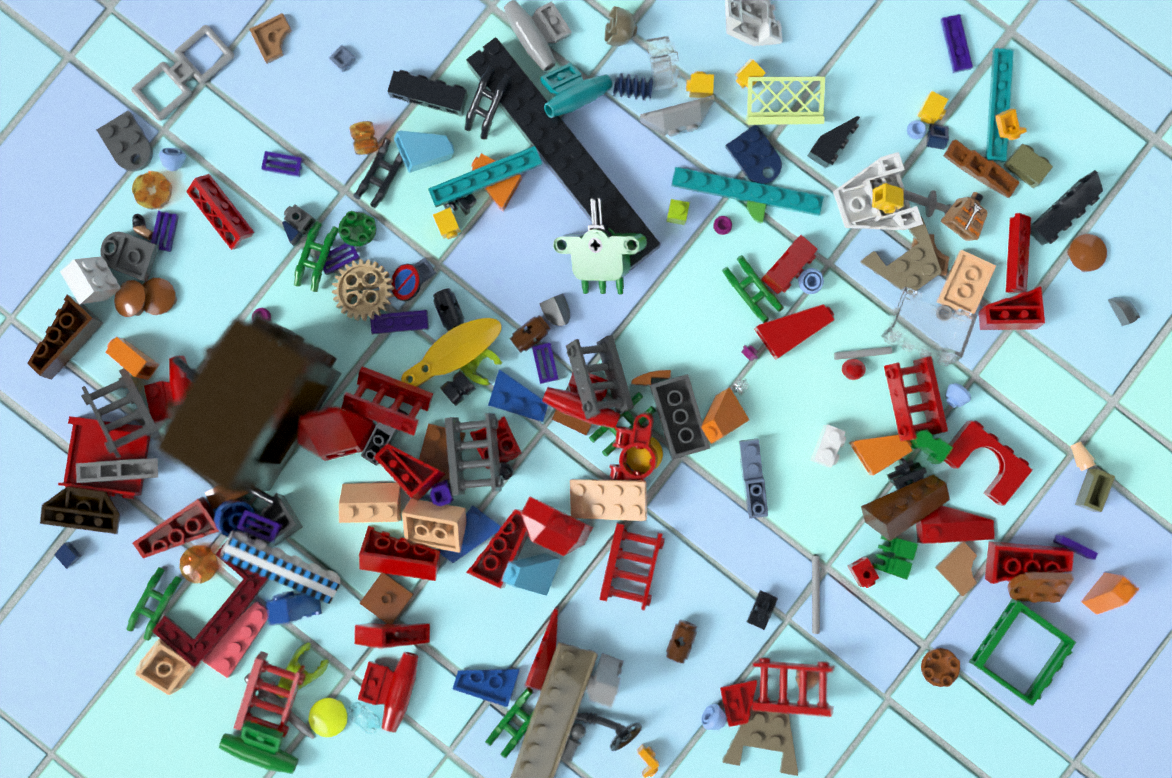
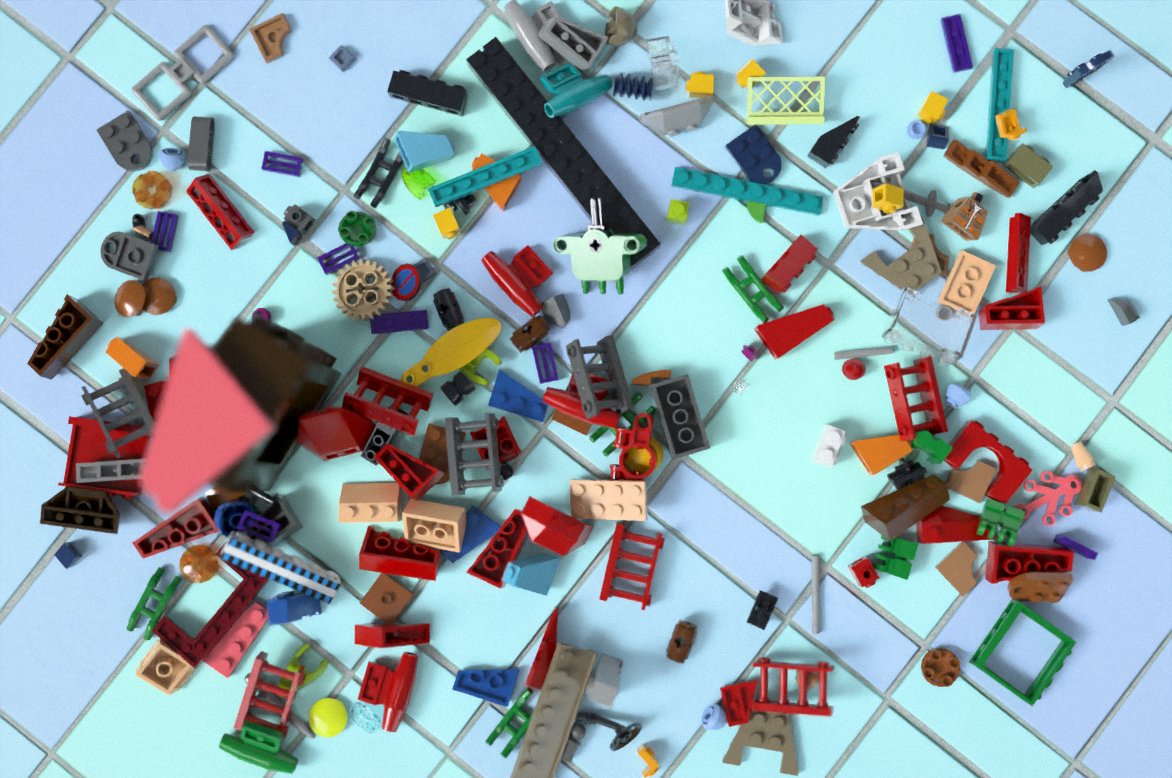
(90, 280): white brick -> none
(200, 426): none -> coral slope
(201, 143): none -> dark grey beam
(317, 266): green piece -> none
(364, 138): clear orange wheel -> none
(417, 182): none -> clear neon green brick
(441, 493): dark purple rock -> none
(495, 97): black piece -> none
(518, 278): none -> red plate
(573, 42): none -> light grey wedge
(722, 225): magenta plate -> none
(723, 416): orange slope -> none
(753, 478): sand blue slope -> none
(811, 281): light blue cone -> none
(971, 482): none -> medium nougat tile
(1009, 521): none -> green legs
(1052, 495): none -> coral plant
(1086, 69): none -> dark blue plate
(1109, 593): orange slope -> none

